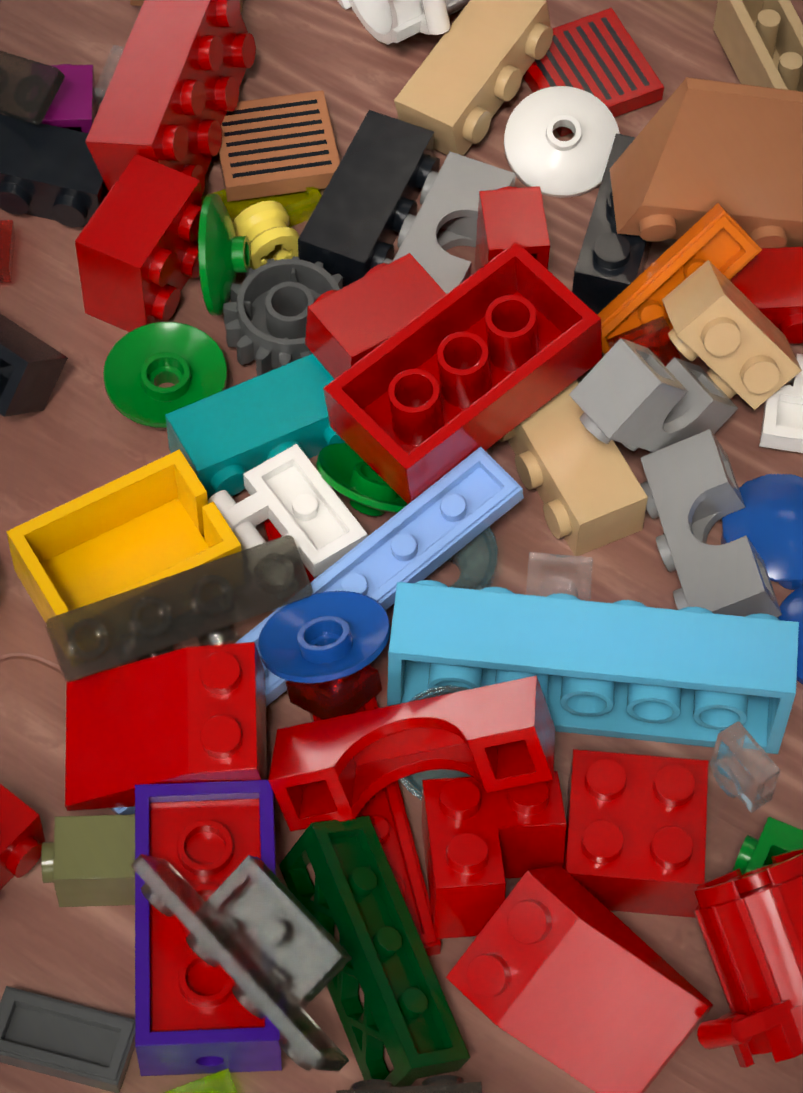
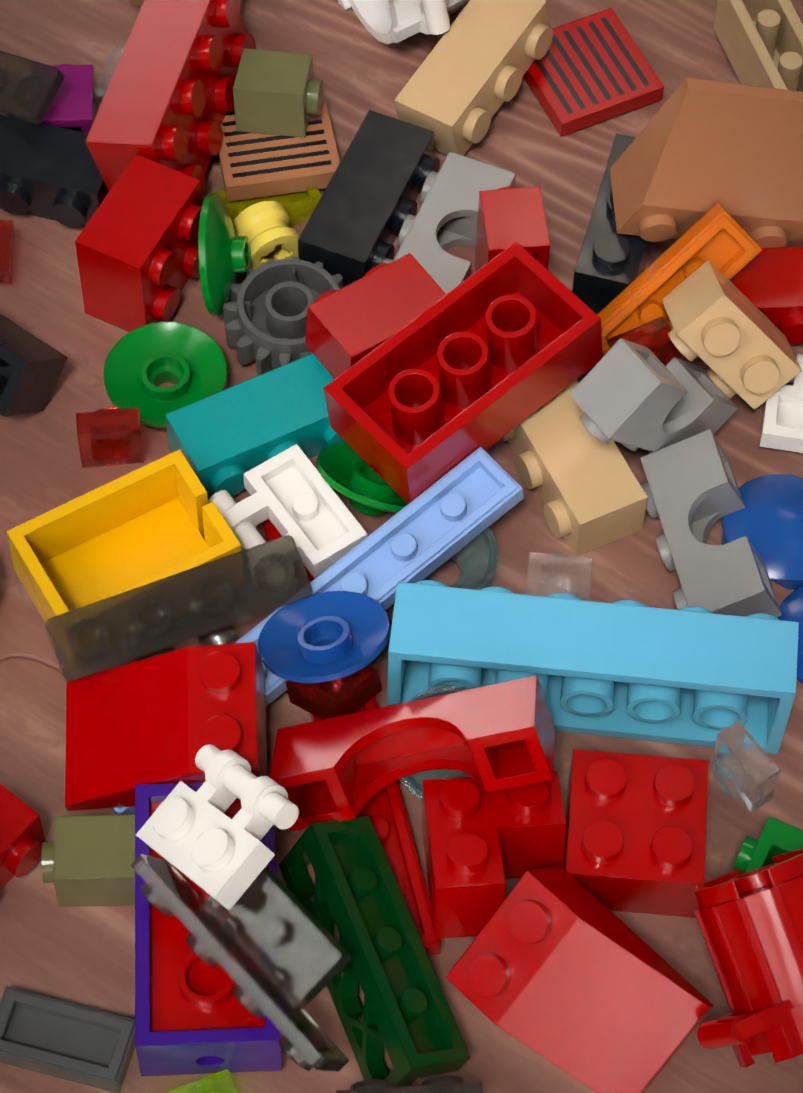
(110, 437): none -> clear red plate
(205, 843): none -> white plate
(276, 93): none -> olive brick
(559, 166): white dish -> none

